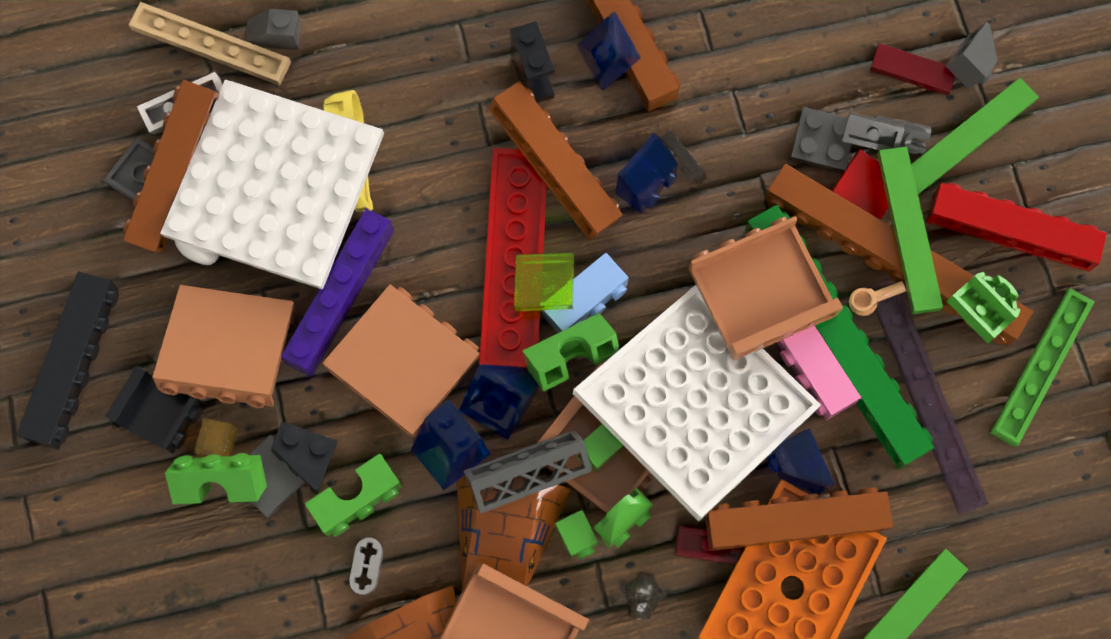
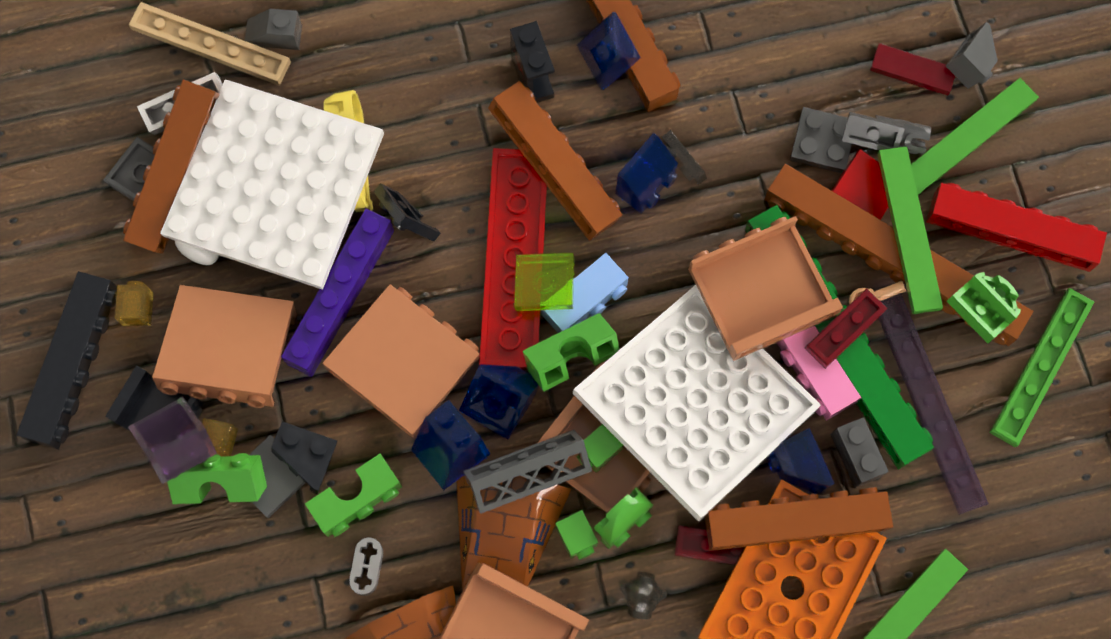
(134, 304): none -> clear yellow brick
(172, 440): none -> piece
(403, 213): none -> black wing
(846, 328): none -> dark red tile
(859, 452): none -> dark grey brick

